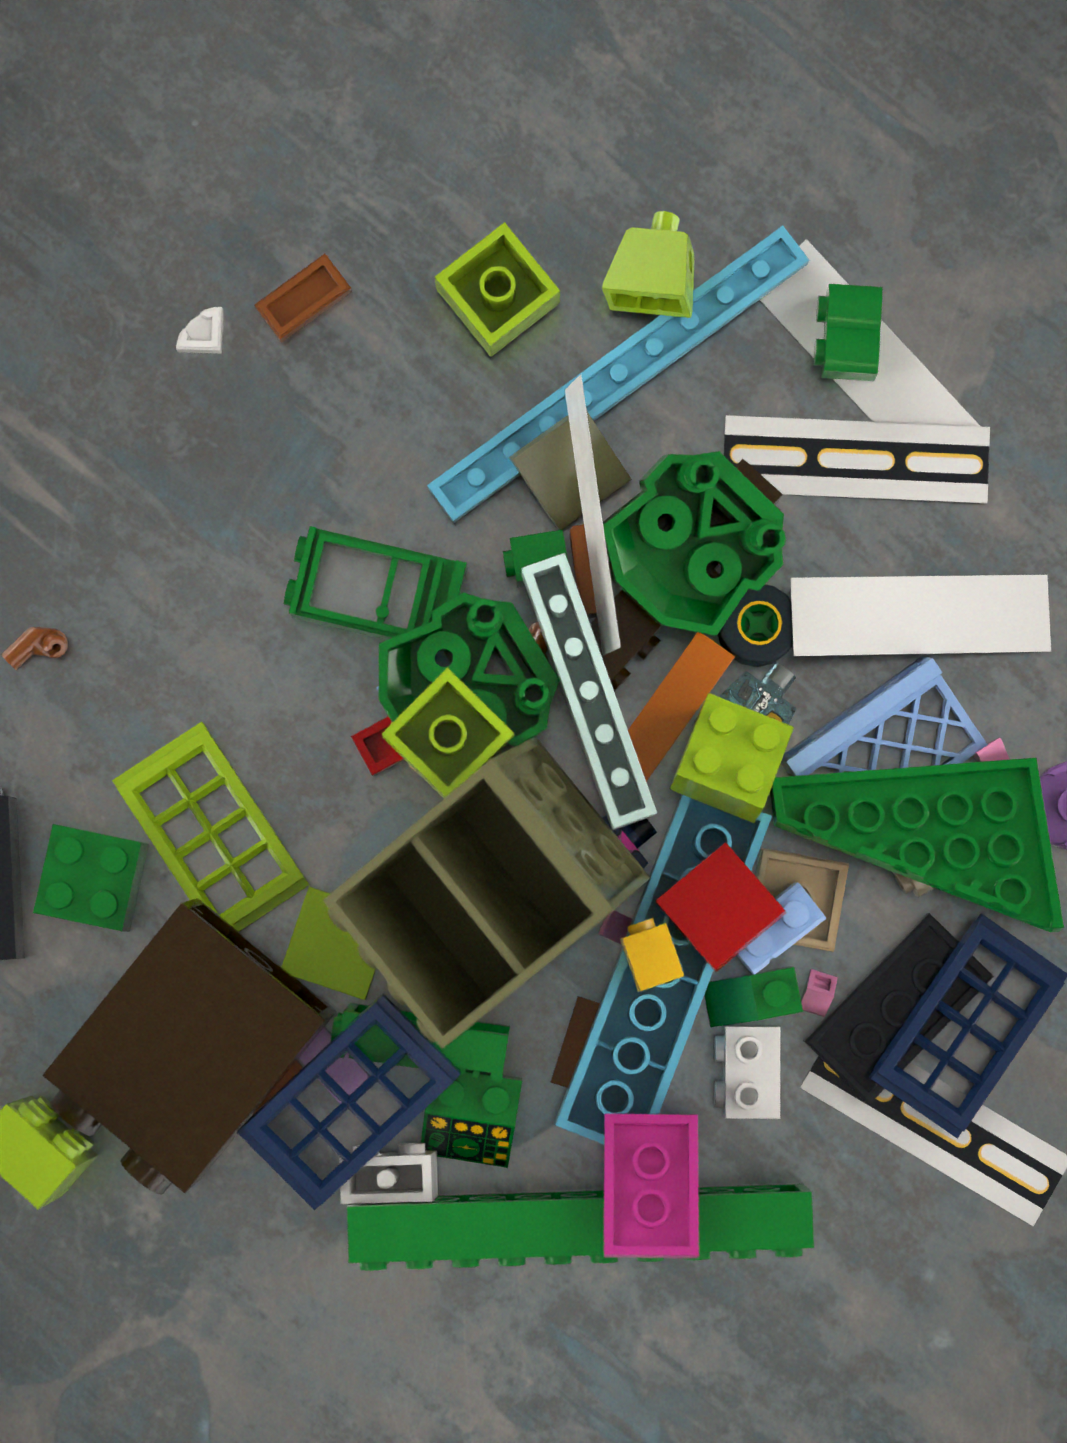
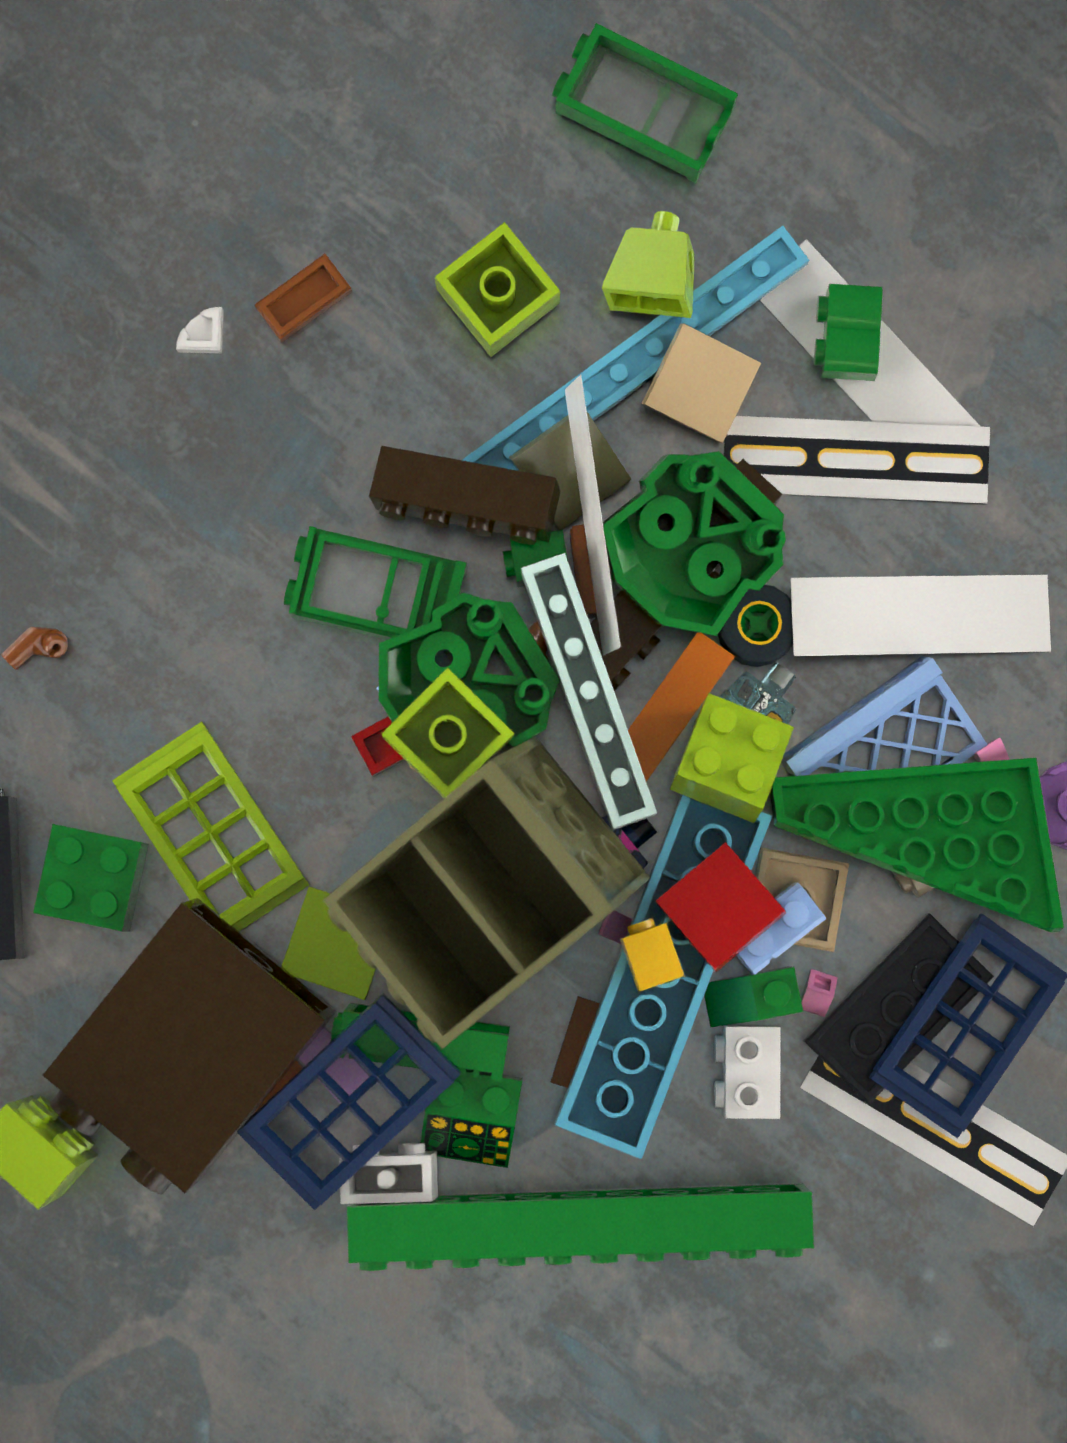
(464, 495): none -> dark brown brick
(644, 101): none -> door
(651, 1186): dark pink plate -> none
(701, 383): none -> tan tile

